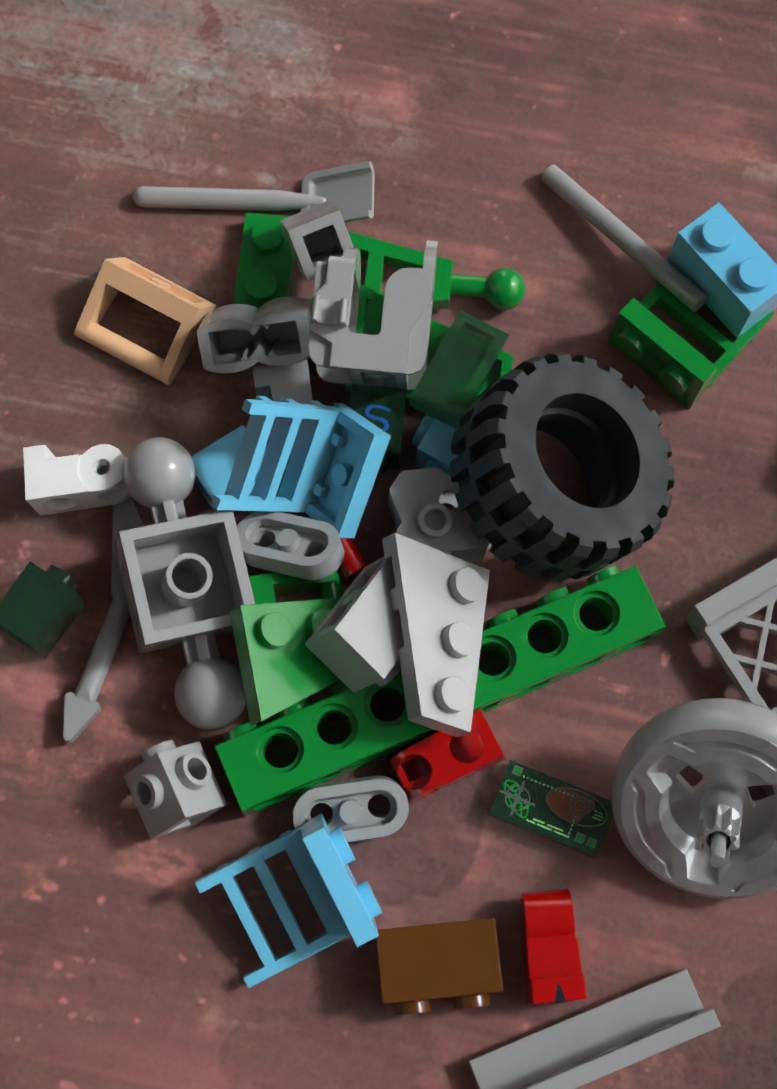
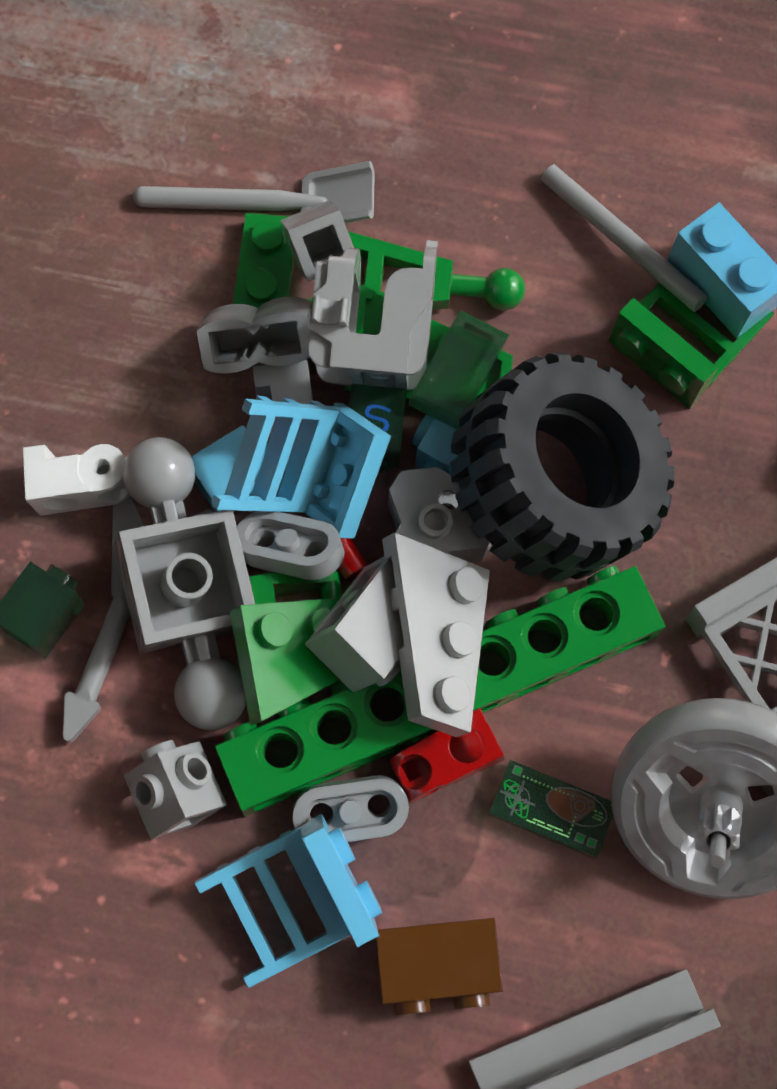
(154, 291): light nougat tile -> none
(550, 948): red leg -> none

